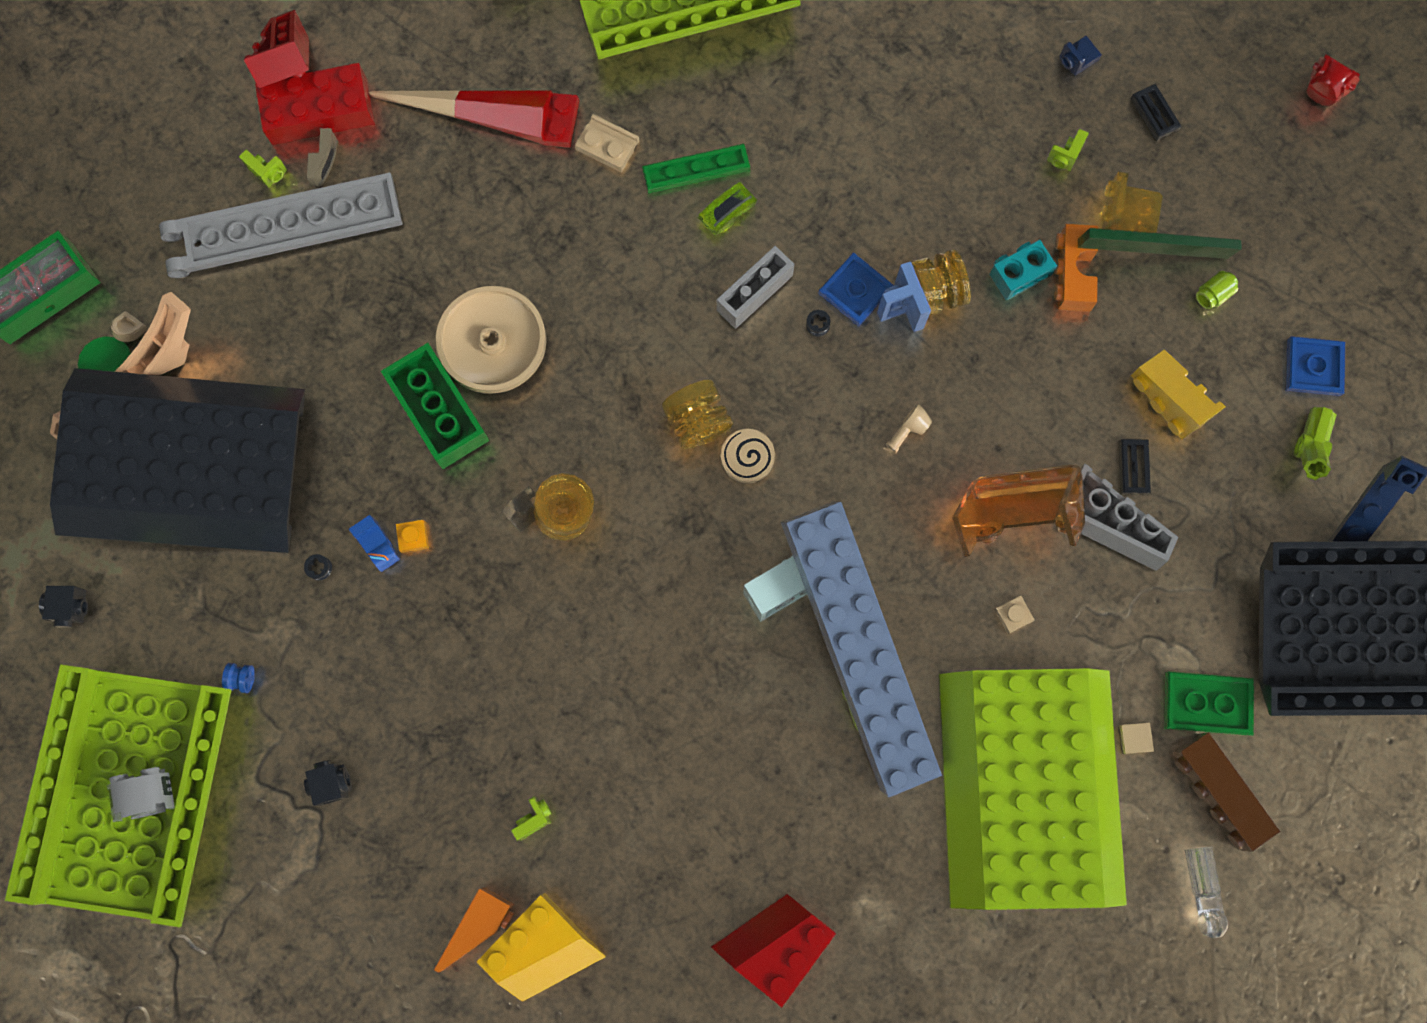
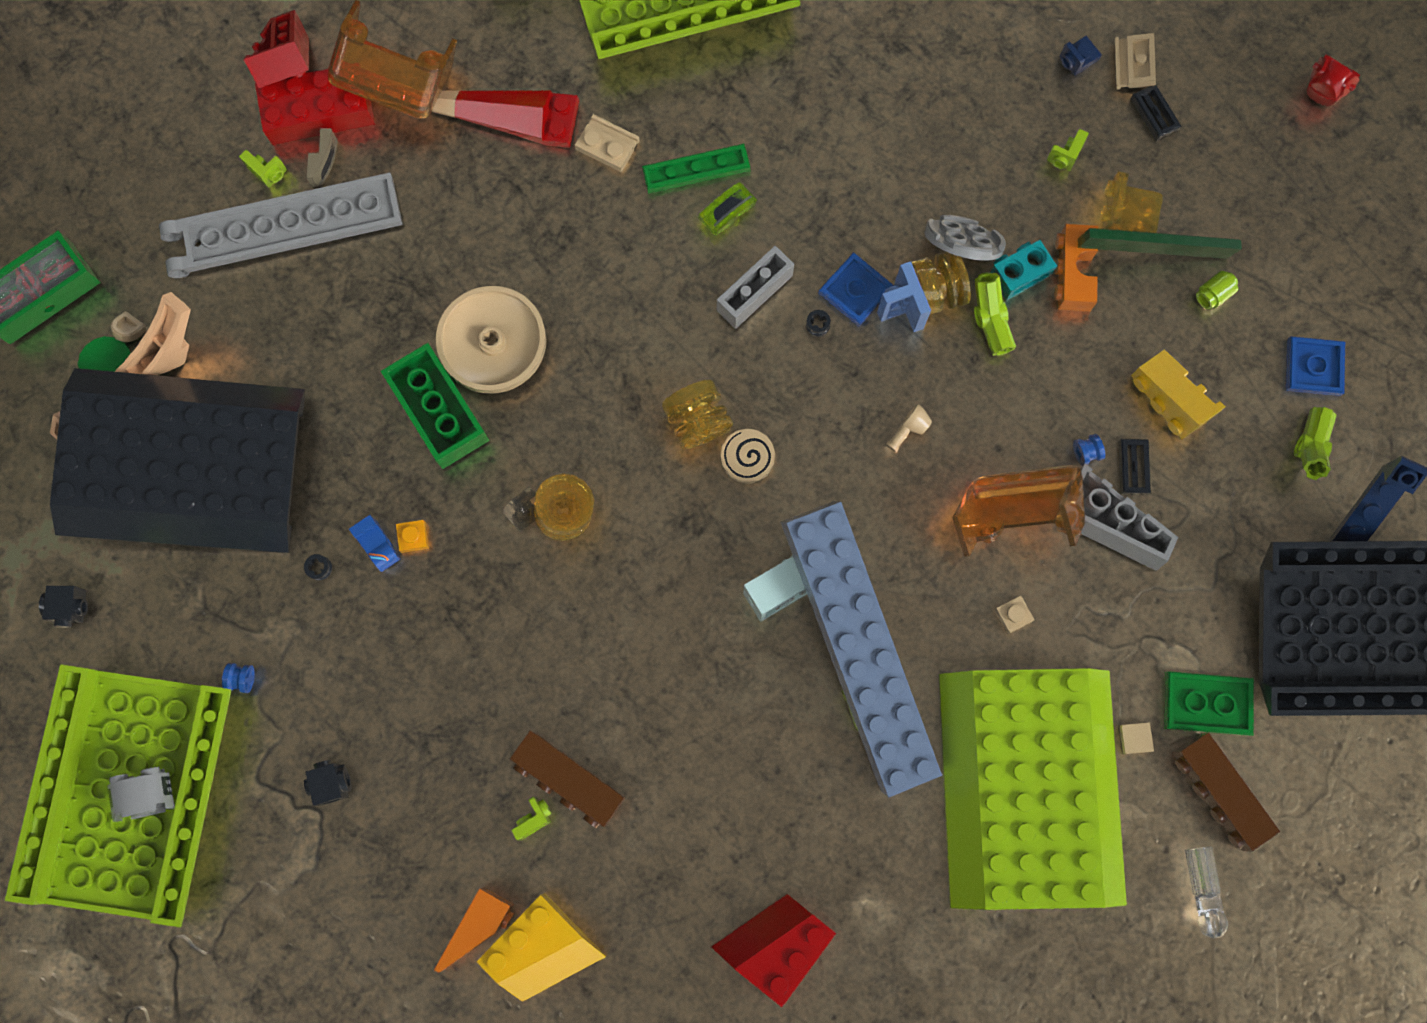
(386, 75): none -> clear orange windscreen
(568, 779): none -> reddish brown brick
(965, 238): none -> light grey tile
(992, 314): none -> lime piece
(1089, 449): none -> blue wheel
(1135, 61): none -> tan plate

